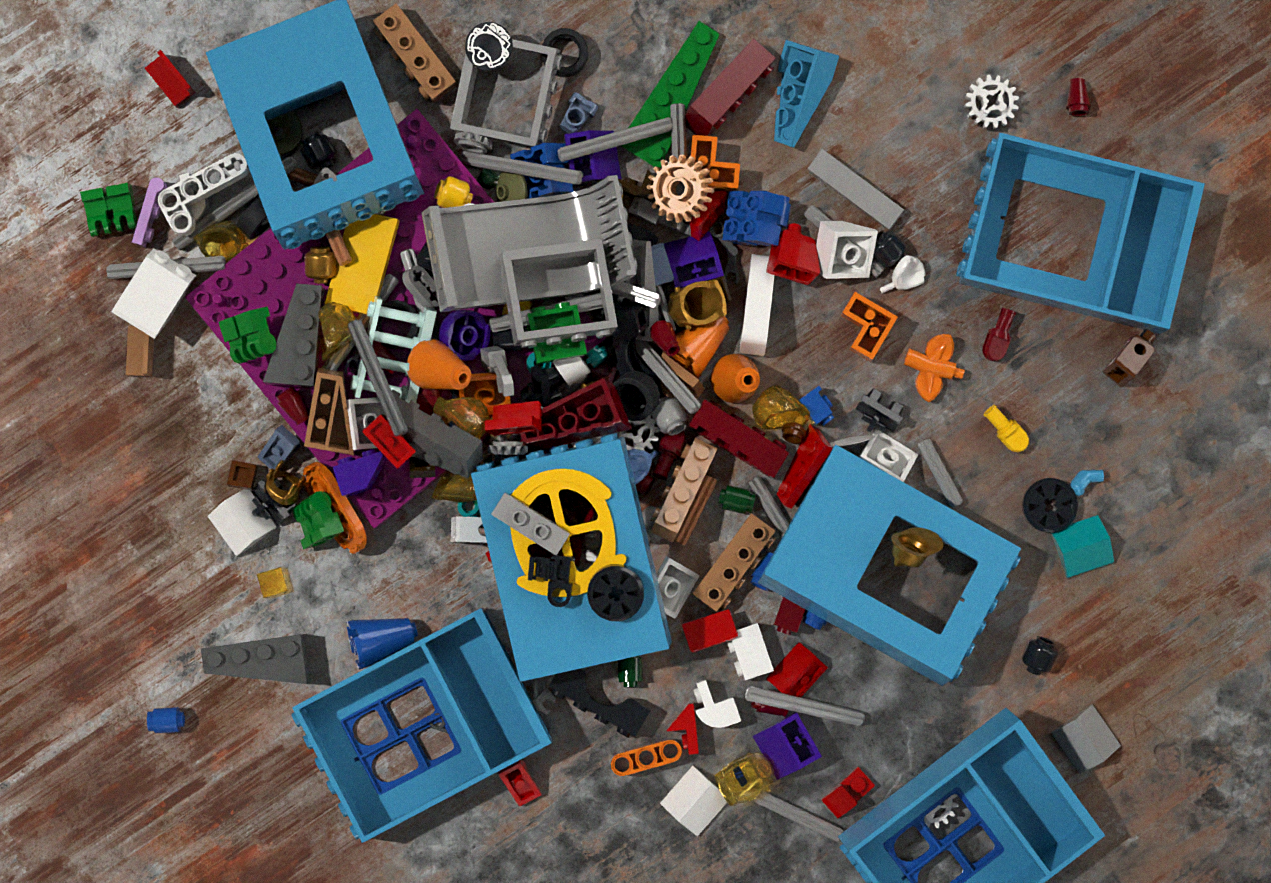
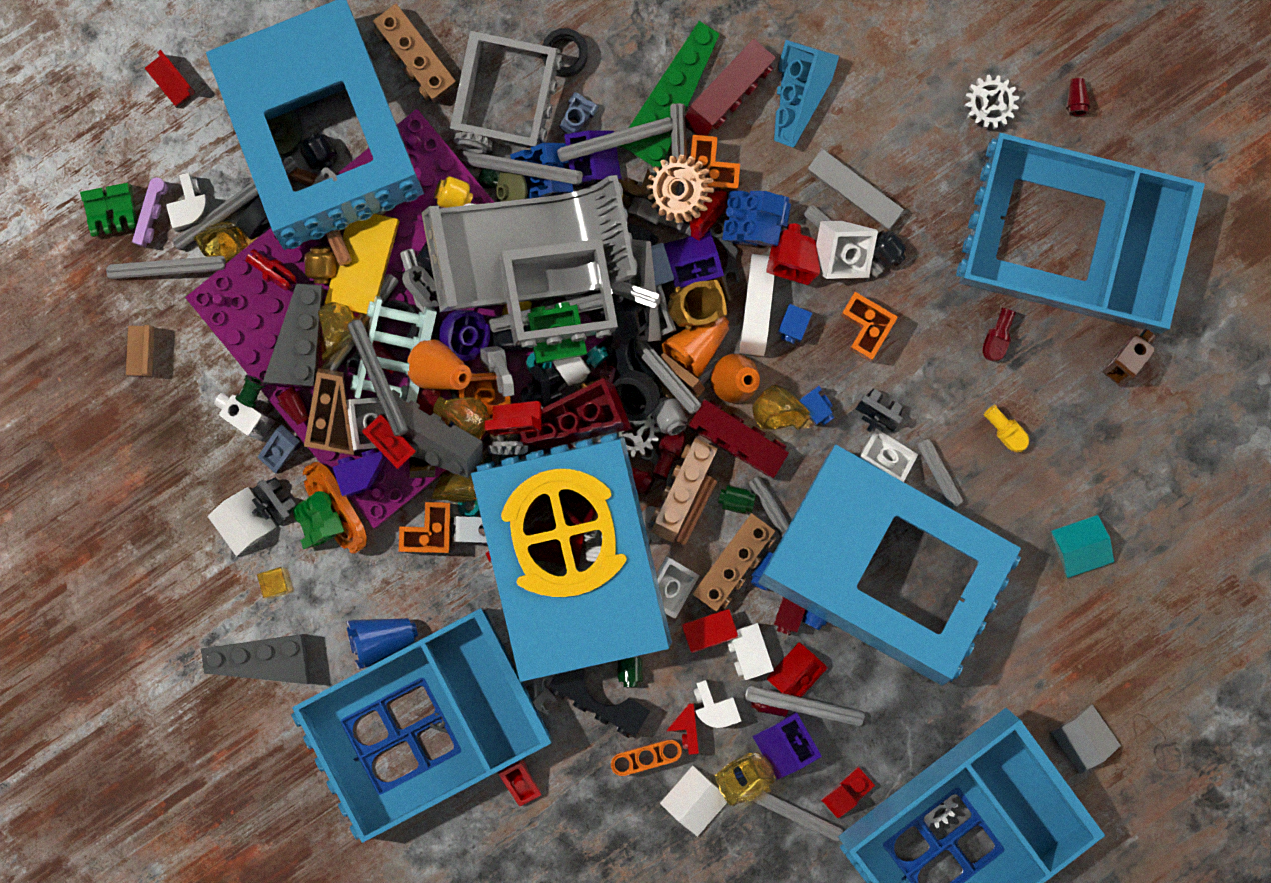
(154, 293): white slope -> none
(165, 720): blue brick -> none
(206, 189): white beam -> none
(242, 475): reddish brown plate -> none
(246, 419): none -> white torso
(248, 335): green legs -> none
(250, 391): none -> dark green bush
(271, 270): none -> red arm
(281, 496): pearl gold piece -> none
(434, 536): none -> orange brick
(488, 46): black sticker -> none
(530, 523): light grey plate -> none
(554, 571): black piece -> none
(601, 585): black wheel -> none
(640, 463): medium blue piece -> none
(664, 336): dark red cone -> none
(793, 432): reddish brown plate -> none
(794, 324): none -> blue brick
(805, 464): red wing -> none
(852, 440): white sticker -> none
(906, 274): white piece -> none
(914, 546): pearl gold piece -> none
(933, 366): orange plant -> none
(1034, 506): black wheel -> none
(1039, 655): black head -> none
(1083, 478): dark azure arm -> none

